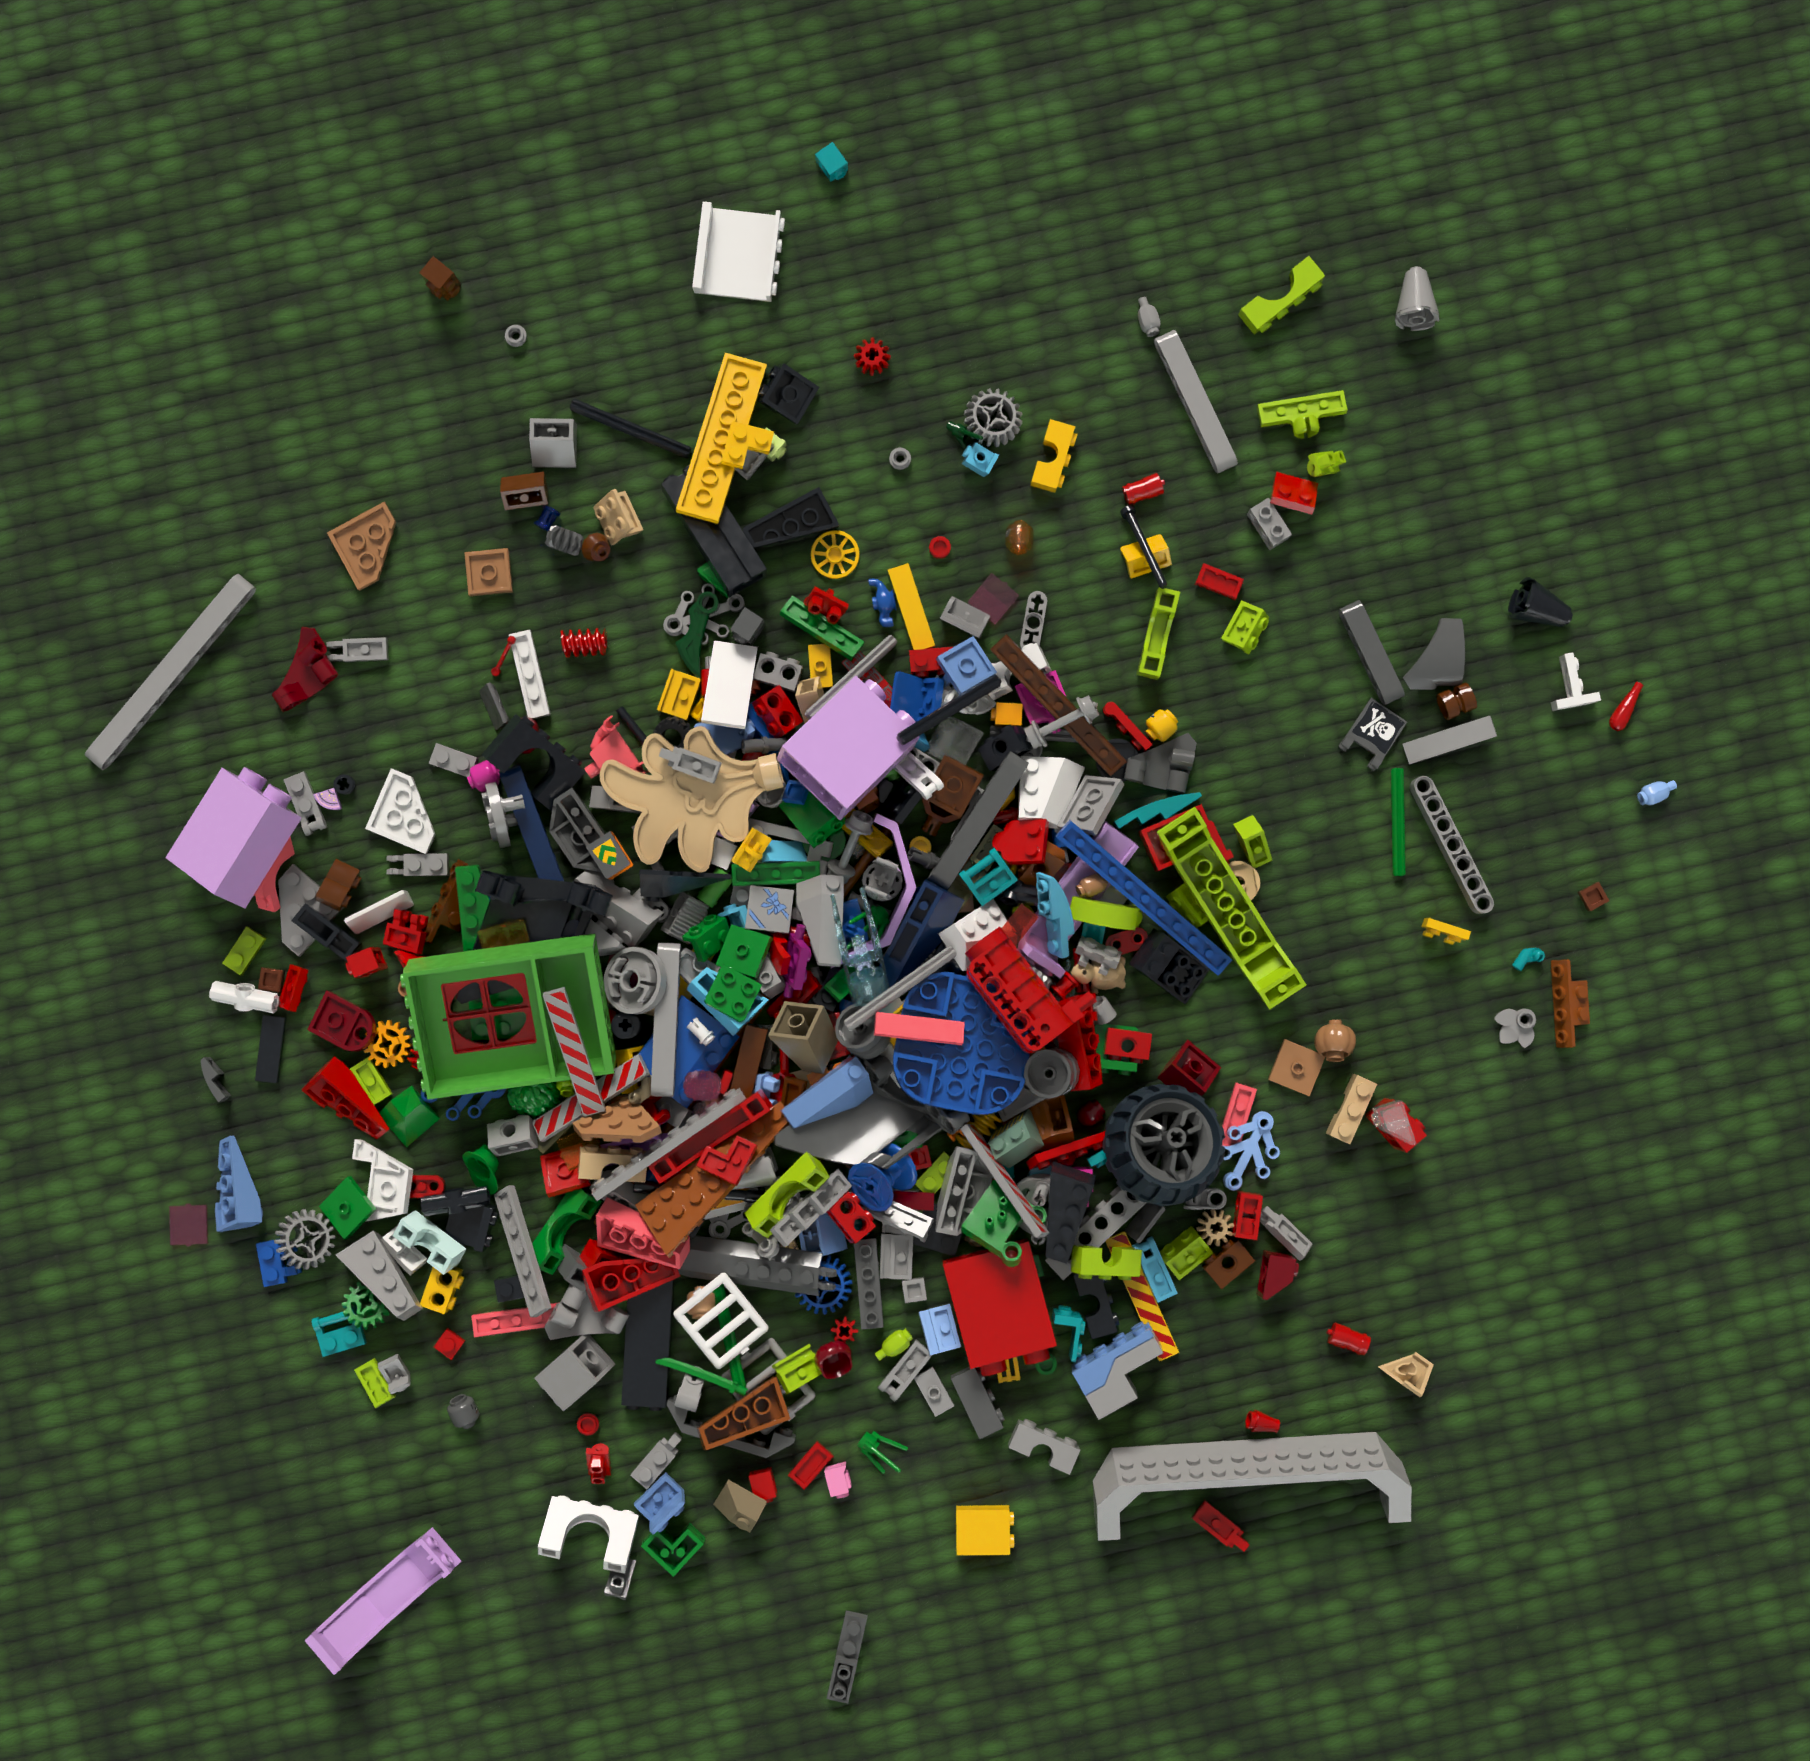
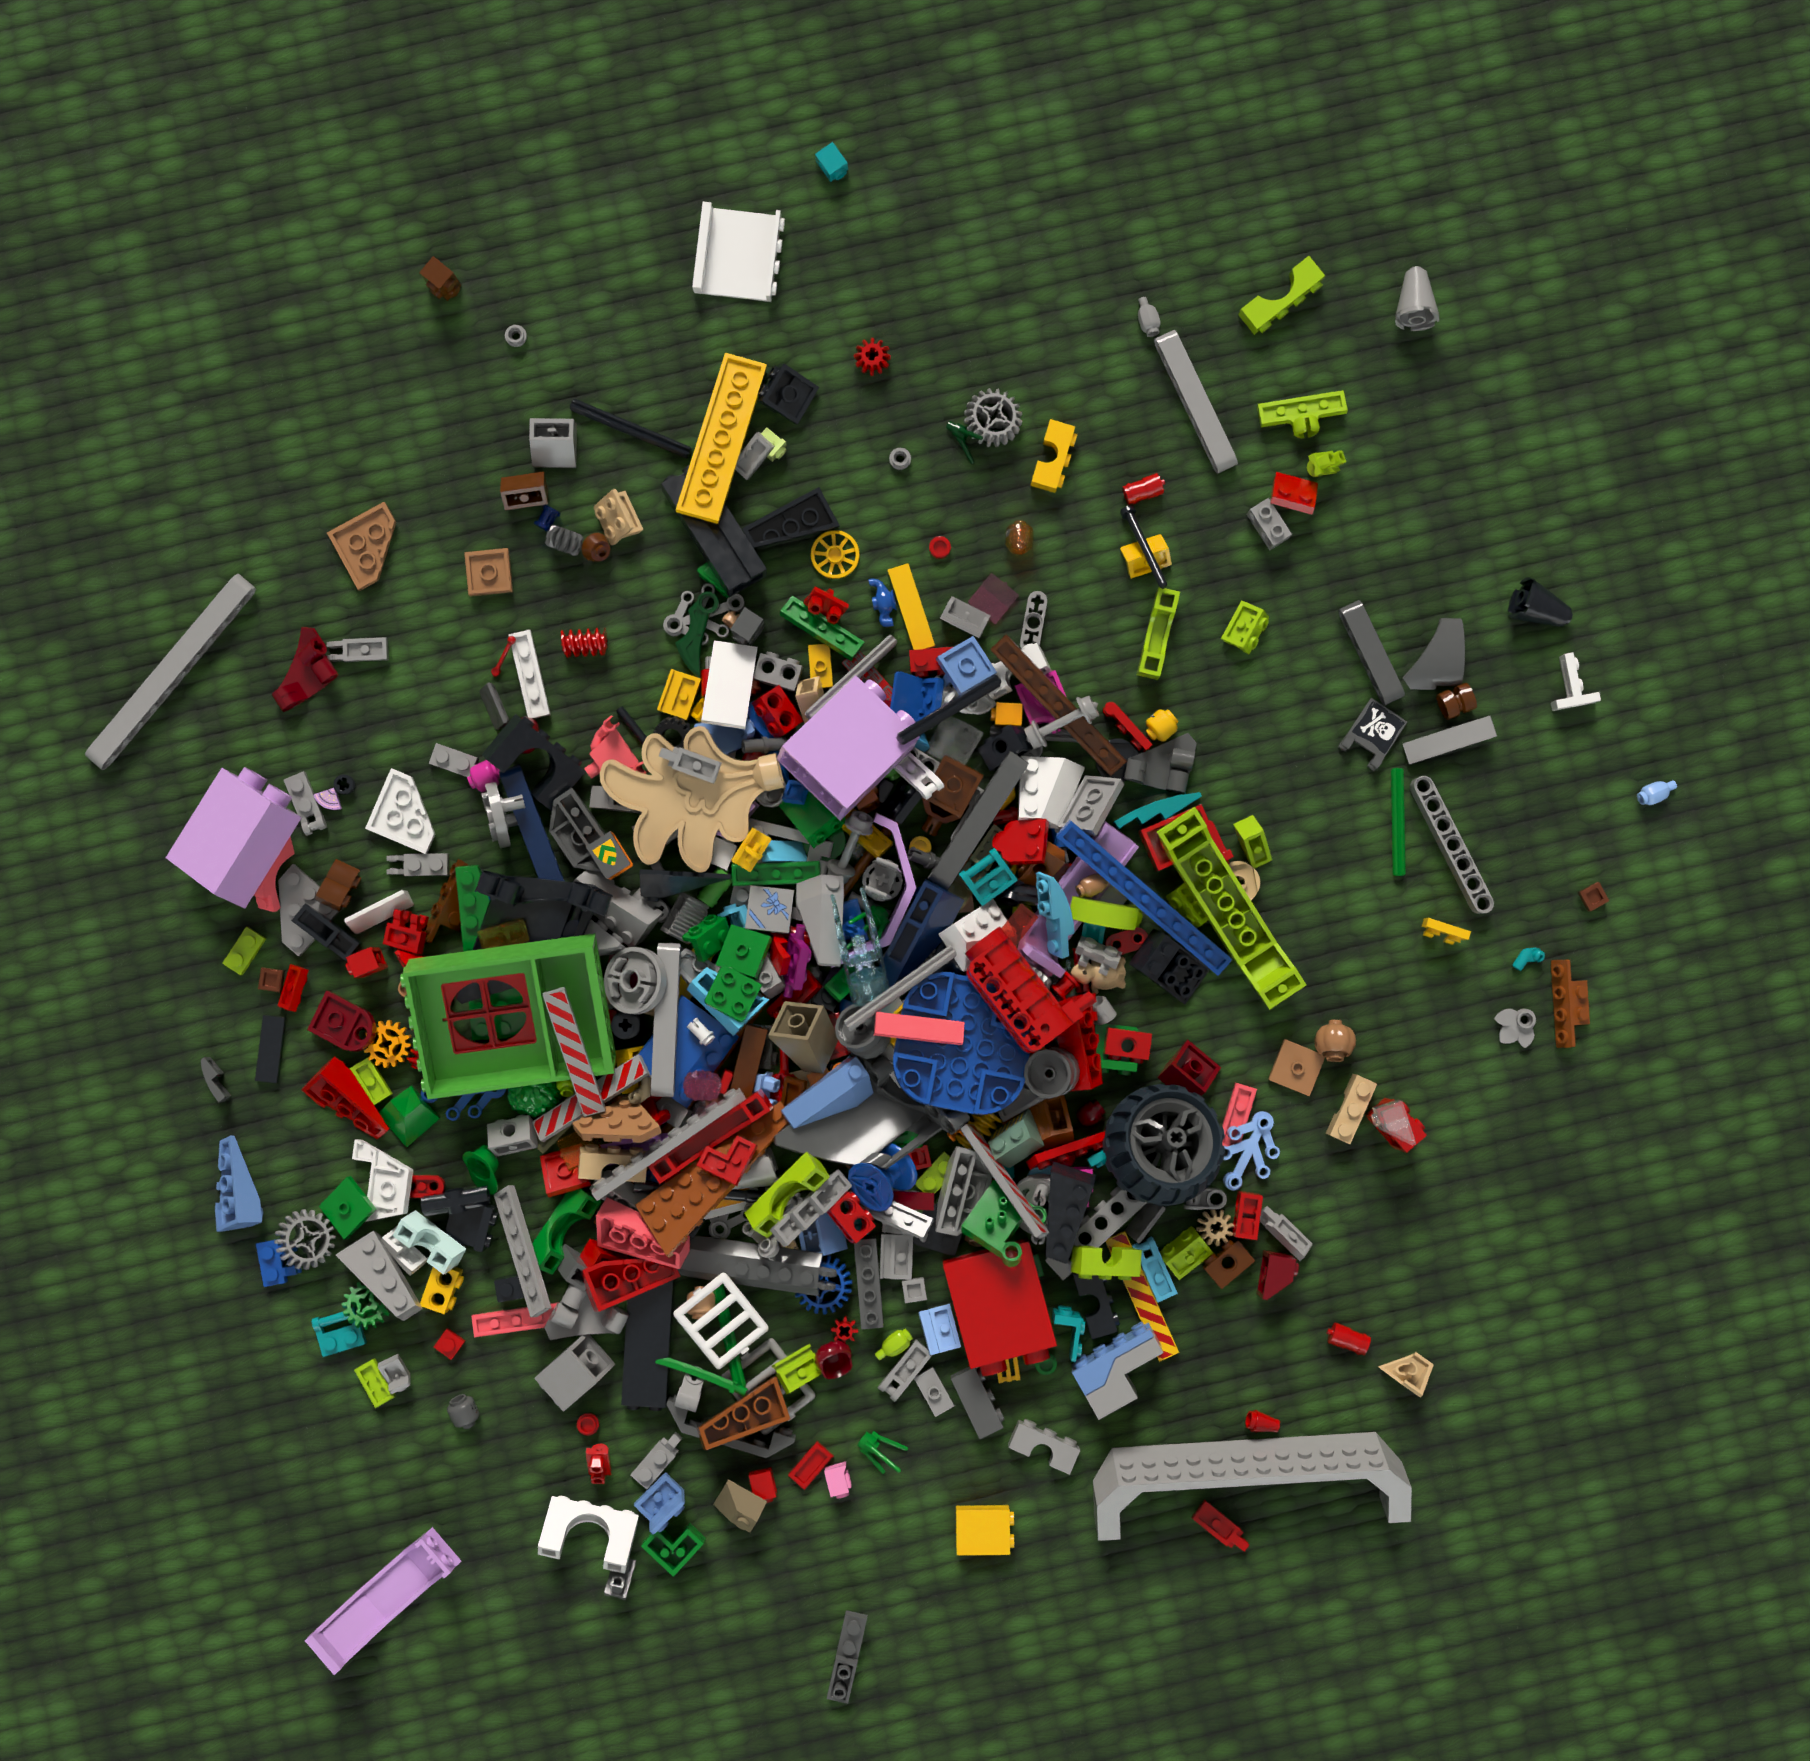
(188, 1224): clear pink piece -> none
(244, 997): white piece -> none
(730, 618): none -> light nougat hinge
(742, 438): yellow plate -> none
(980, 467): medium azure brick -> none
(1219, 581): red plate -> none
(1624, 710): red piece -> none

